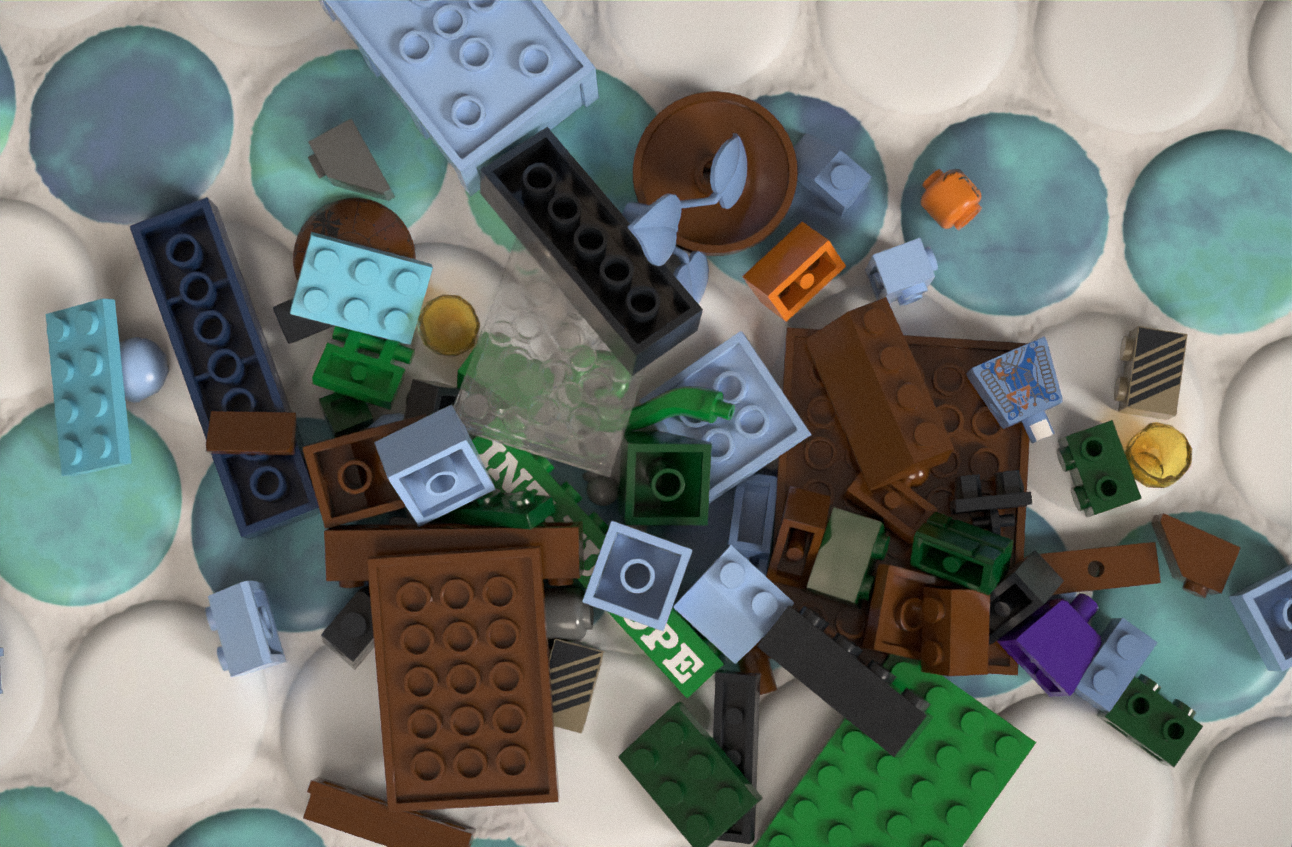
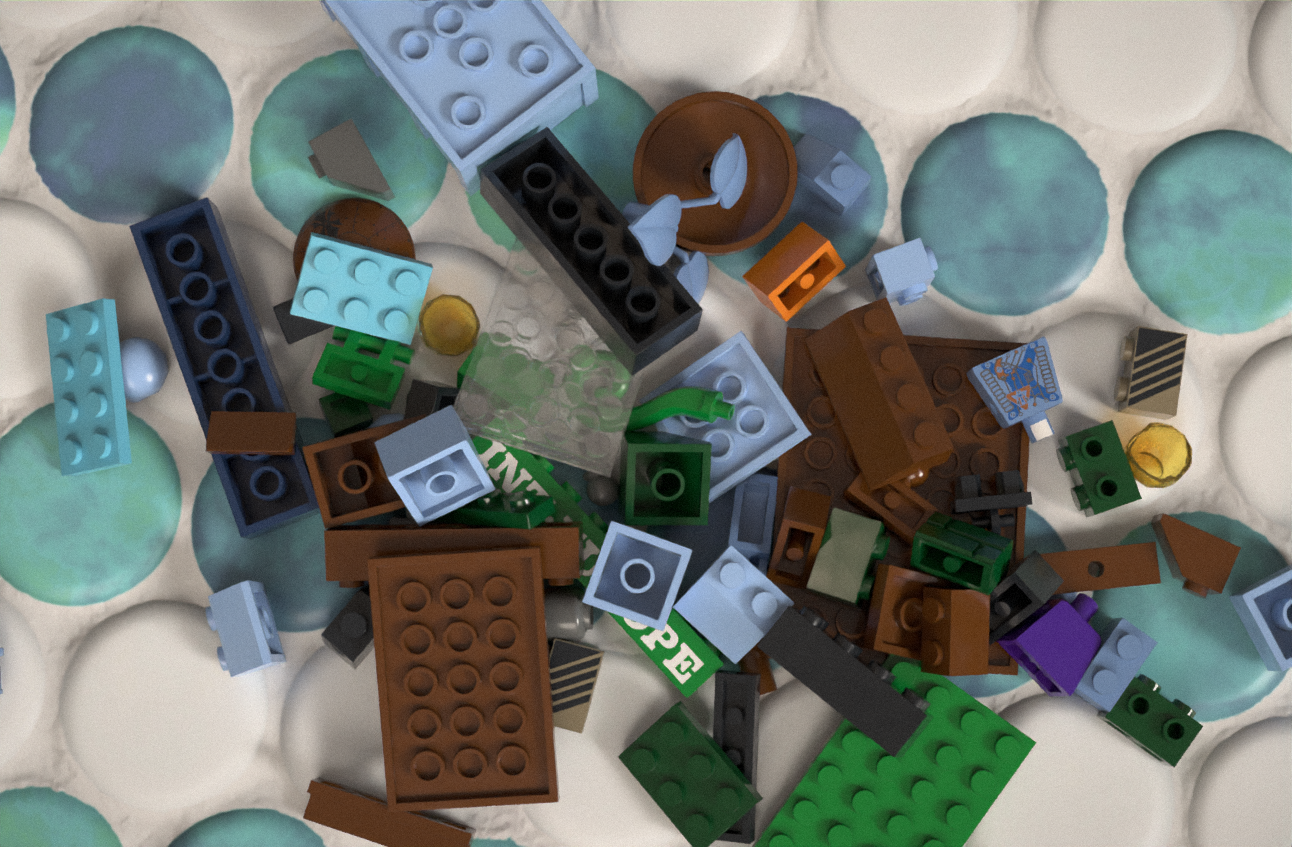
(951, 198): orange head -> none

